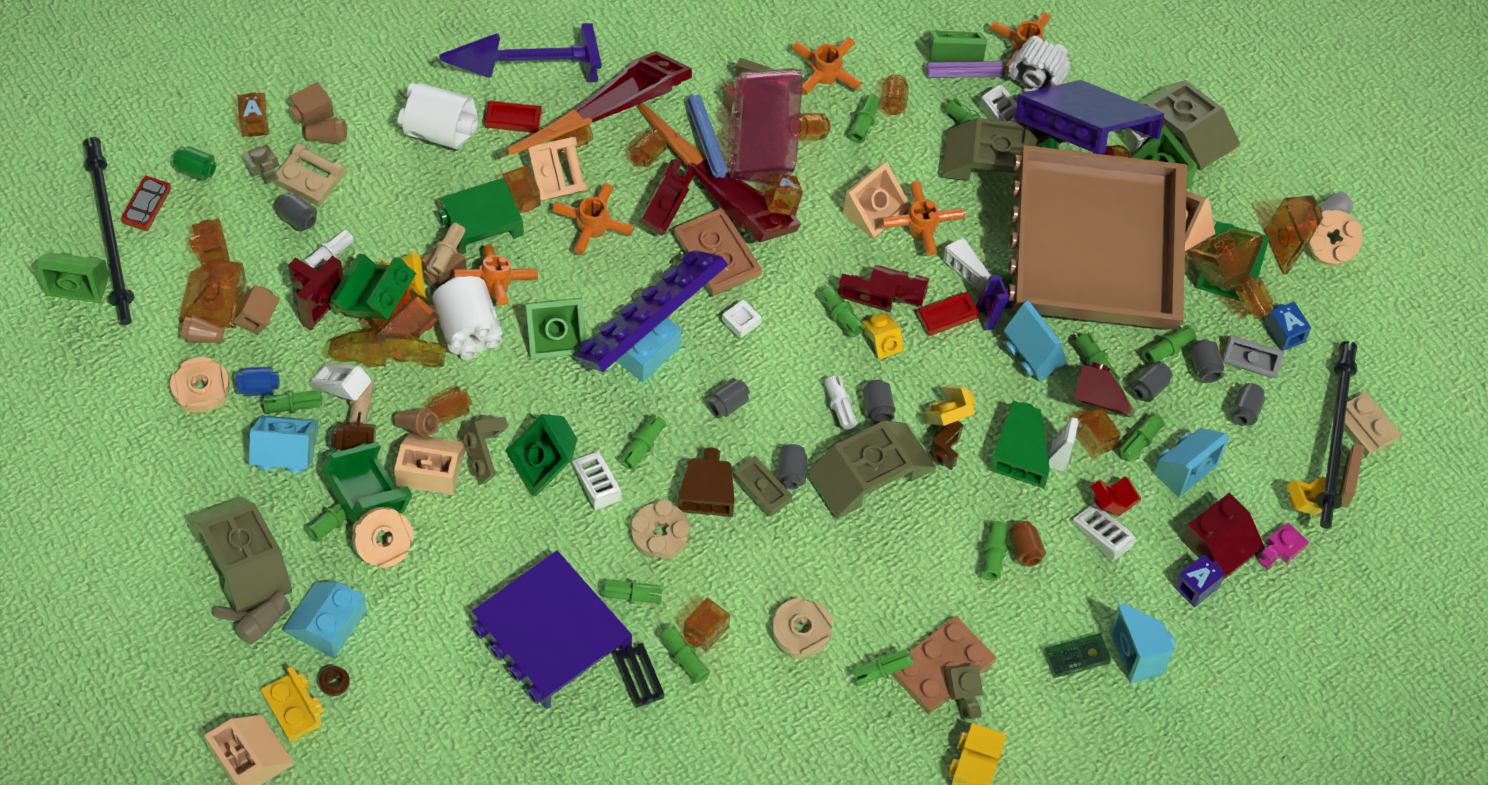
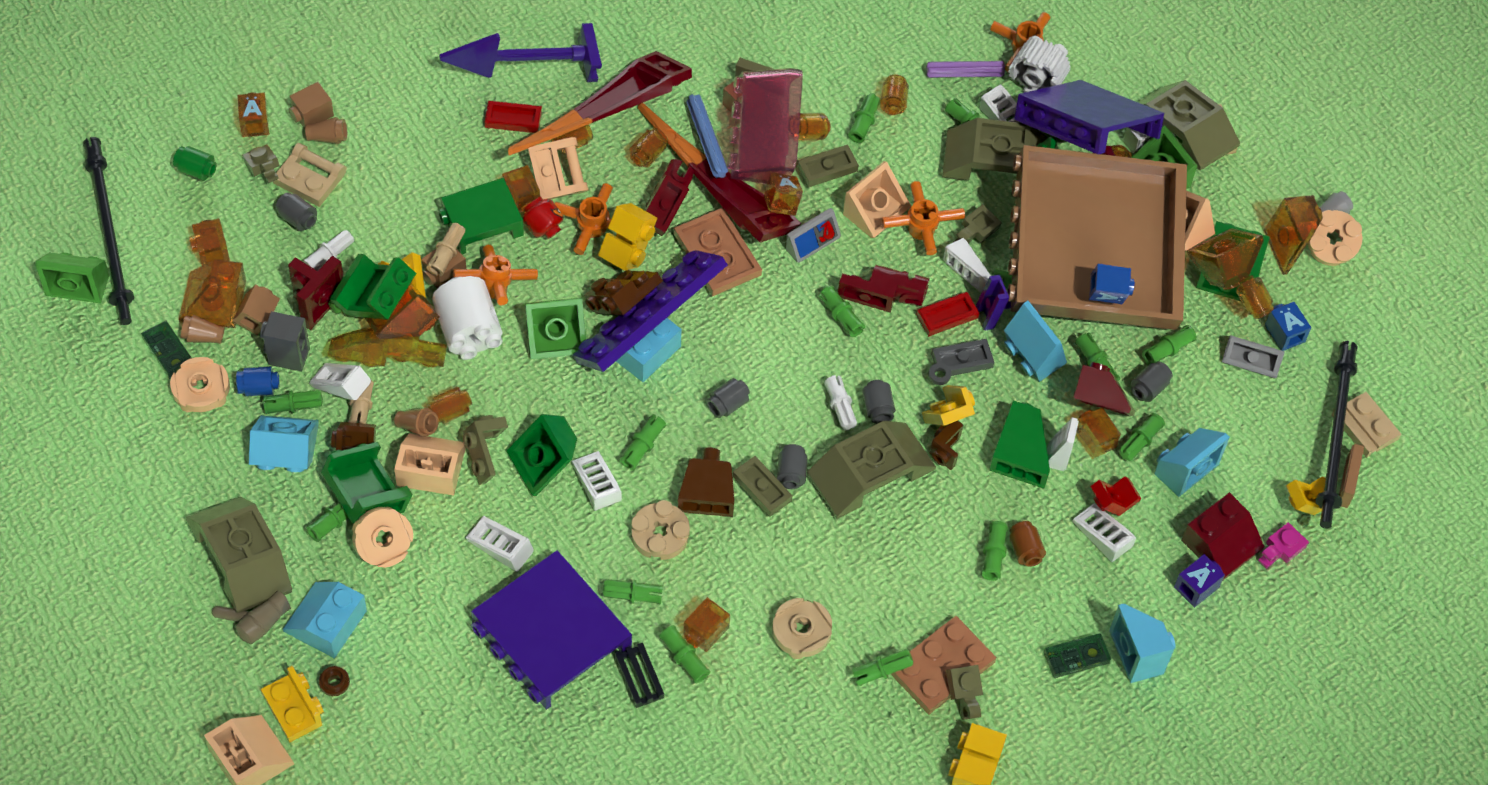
(146, 203): tile -> none
(166, 347): none -> clear green tile
(285, 341): none -> dark grey brick
(438, 115): white cylinder -> none
(515, 553): none -> white slope
(542, 218): none -> red head
(621, 294): none -> reddish brown plate
(633, 231): none -> yellow piece
(741, 318): white plate -> none
(813, 236): none -> slope
(827, 65): orange bar -> none
(827, 165): none -> olive plate
(885, 335): yellow bracket -> none
(956, 46): bright green slope -> none
(960, 360): none -> dark grey hinge
(979, 225): none -> olive plate
(1111, 284): none -> blue brick
(1207, 361): dark grey brick -> none
(1247, 404): dark grey brick -> none

